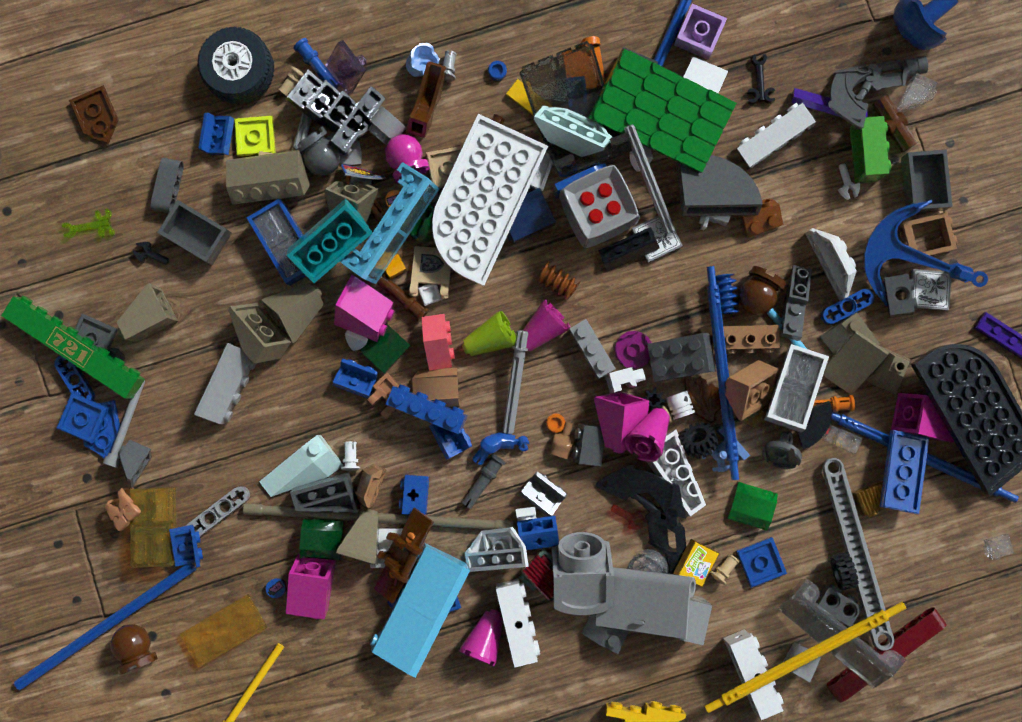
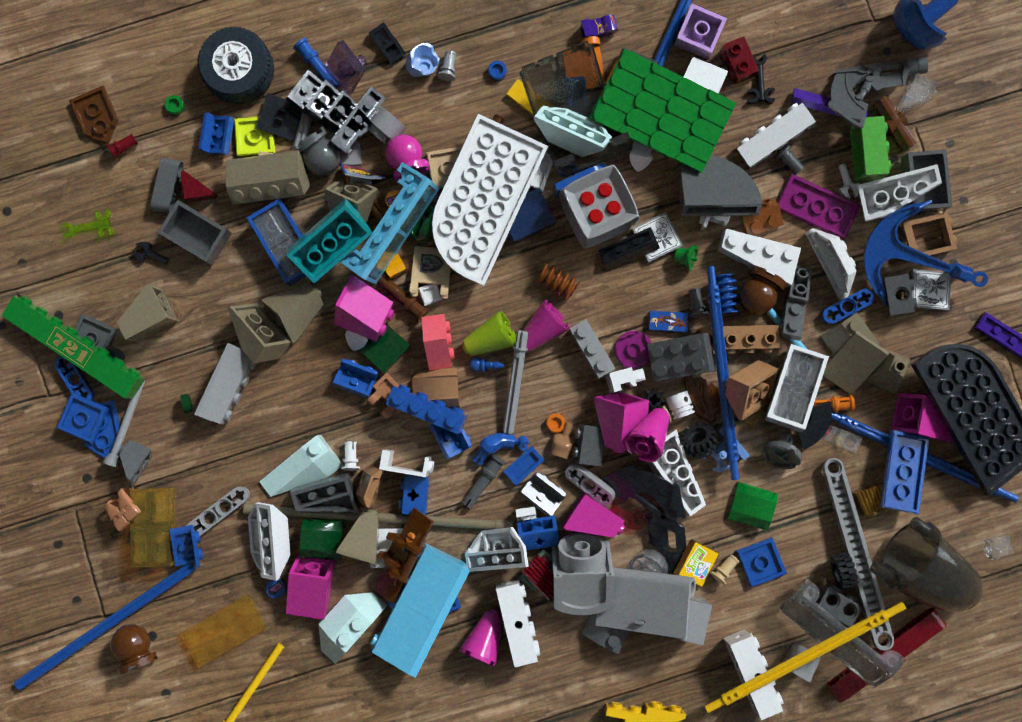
(121, 146): none -> dark red pin
(174, 105): none -> green tile
(186, 403): none -> dark green tile
(195, 190): none -> dark red slope
(269, 540): none -> white wedge
(279, 117): none -> black piece
(291, 81): tan pin -> none
(348, 622): none -> light aqua wedge
(386, 464): none -> white panel
(387, 43): none -> black slope
(427, 100): reddish brown arch -> none
(477, 364): none -> blue bar
(523, 465): none -> blue tile
(582, 471): none -> light grey beam
(593, 518): none -> dark pink slope
(599, 27): none -> dark purple leg
(650, 180): light grey axle -> none
(668, 321): none -> tile
(686, 257): none -> green piece
(696, 304): none -> dark grey pin
(738, 60): none -> dark red brick
(761, 252): none -> white wedge
(789, 159): none -> dark grey pin
(818, 206): none -> magenta tile
(889, 194): none -> white wedge
(928, 569): none -> clear smoke windscreen

